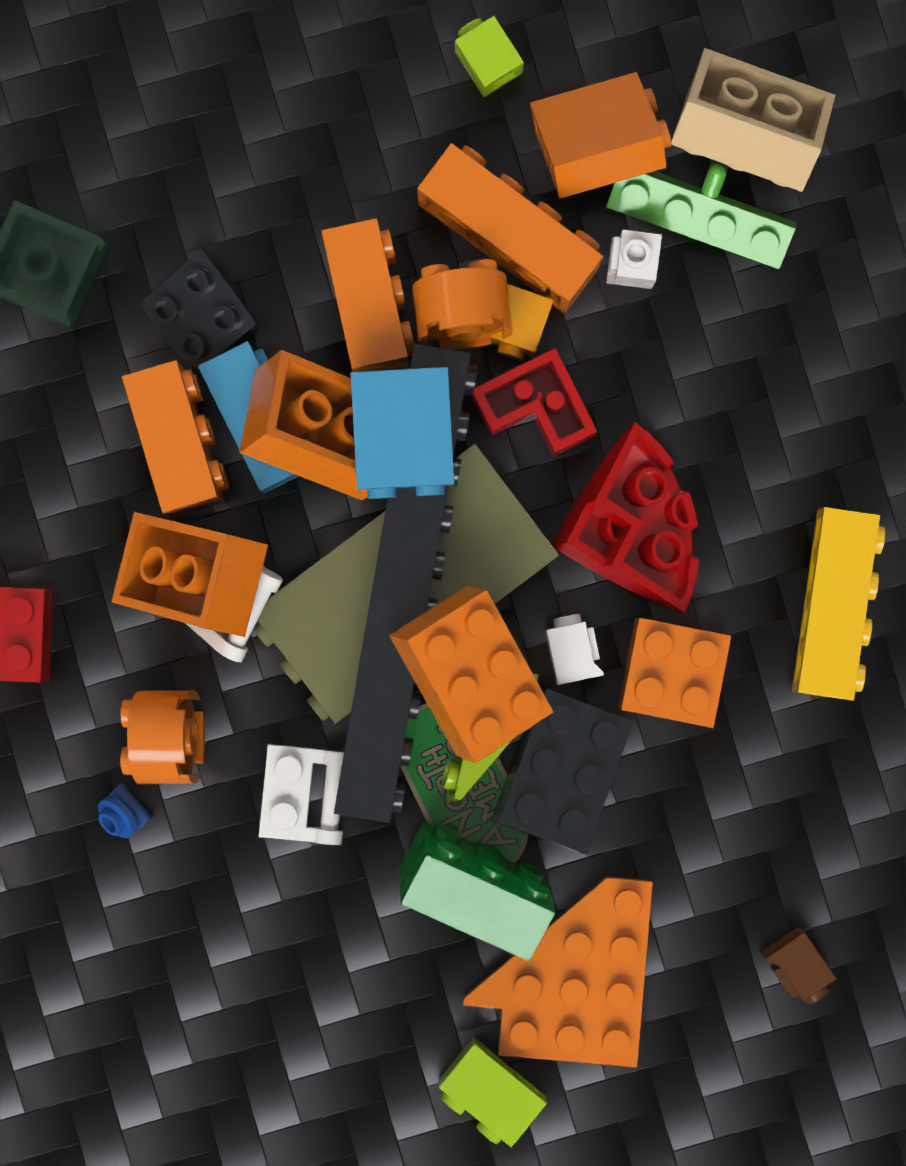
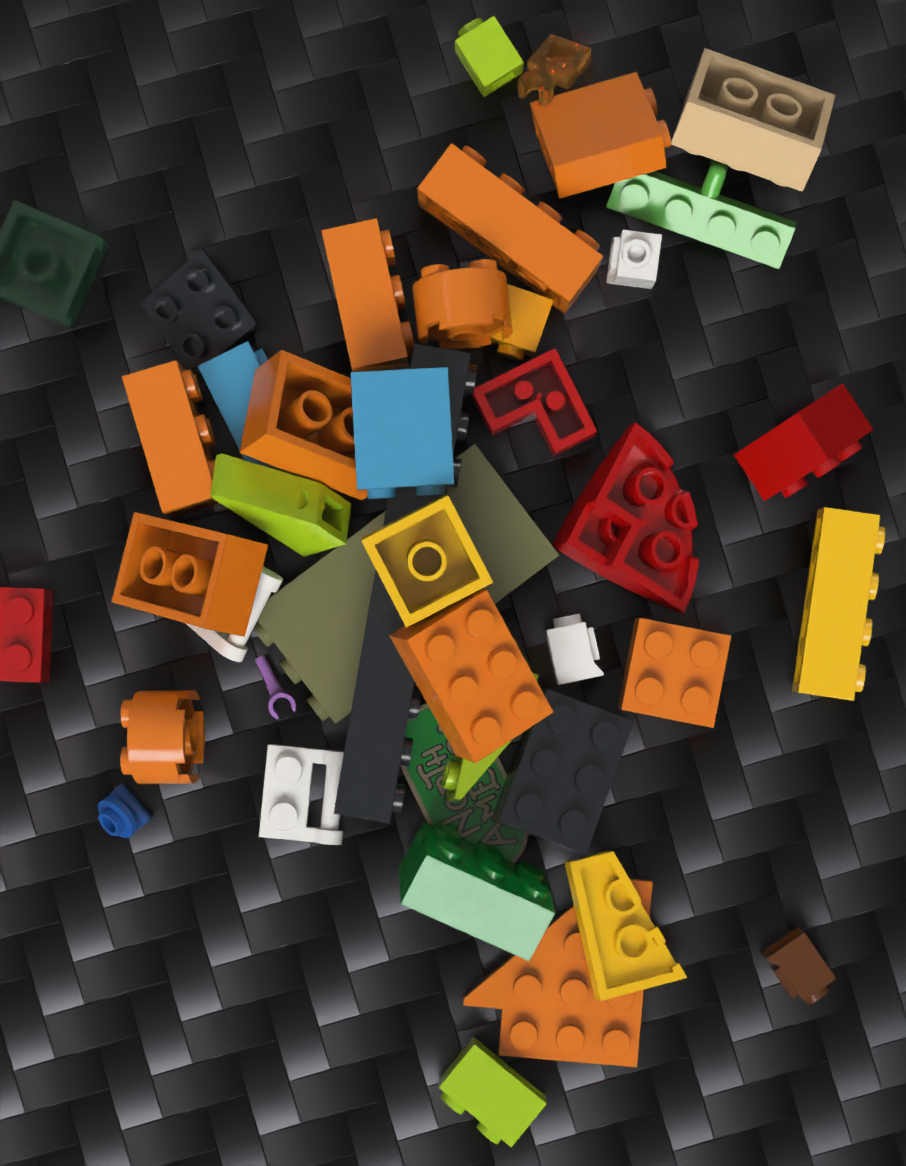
(273, 686): none -> medium lavender hand
(283, 505): none -> lime slope
(426, 560): none -> yellow brick
(553, 64): none -> clear orange plate
(617, 935): none -> yellow wing
(806, 442): none -> red brick

